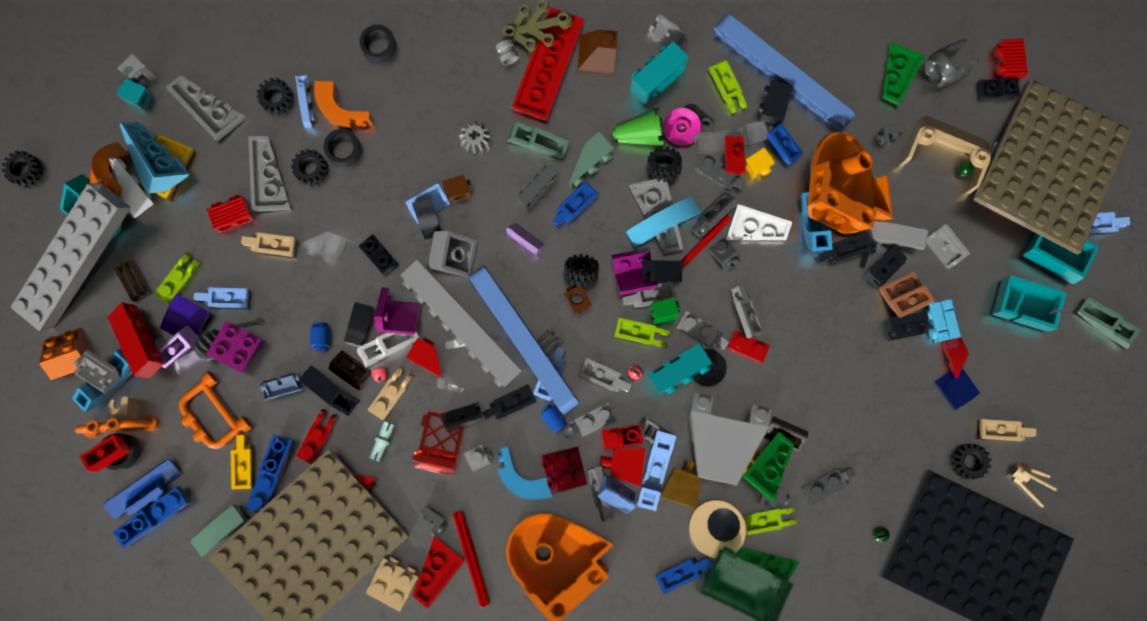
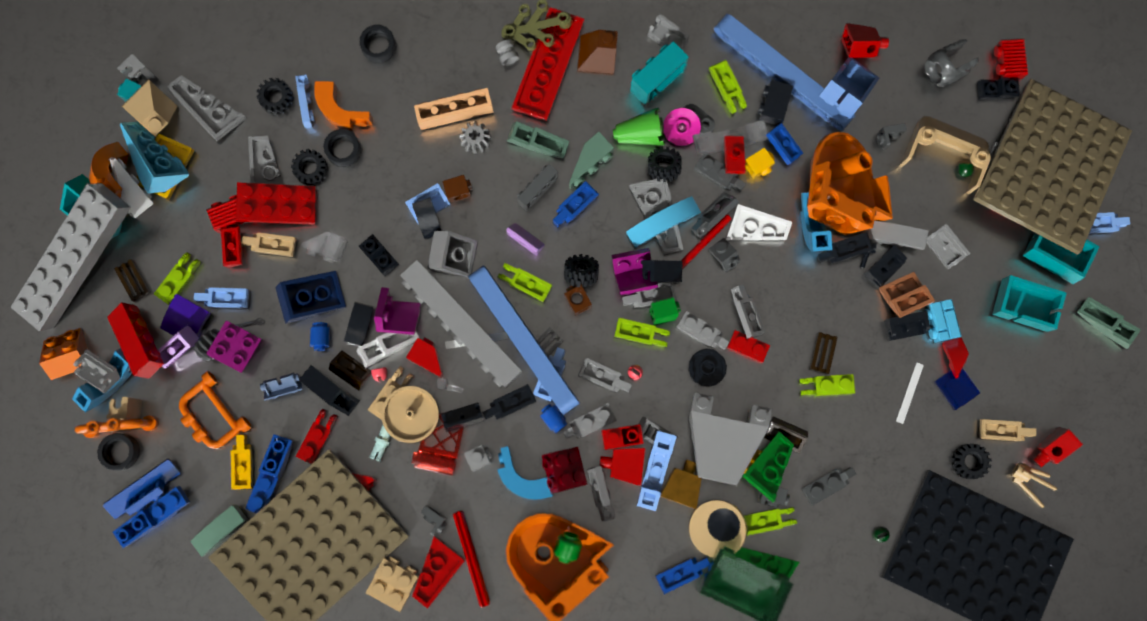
(31, 173): black tyre -> none
(104, 453): red brick -> none
(150, 107): none -> tan slope
(231, 247): none -> red slope
(275, 203): none -> red plate
(309, 296): none -> dark blue slope
(410, 414): none -> tan piece
(453, 108): none -> light nougat brick
(526, 283): none -> lime hinge
(567, 547): none -> green head
(617, 495): medium blue slope -> none
(681, 369): teal wedge -> none
(820, 335): none -> dark brown tile
(830, 385): none -> lime hinge
(849, 87): none -> medium blue piece
(862, 41): none -> red torso
(900, 72): green wing -> none
(909, 393): none -> white sticker
(1062, 441): none -> red torso

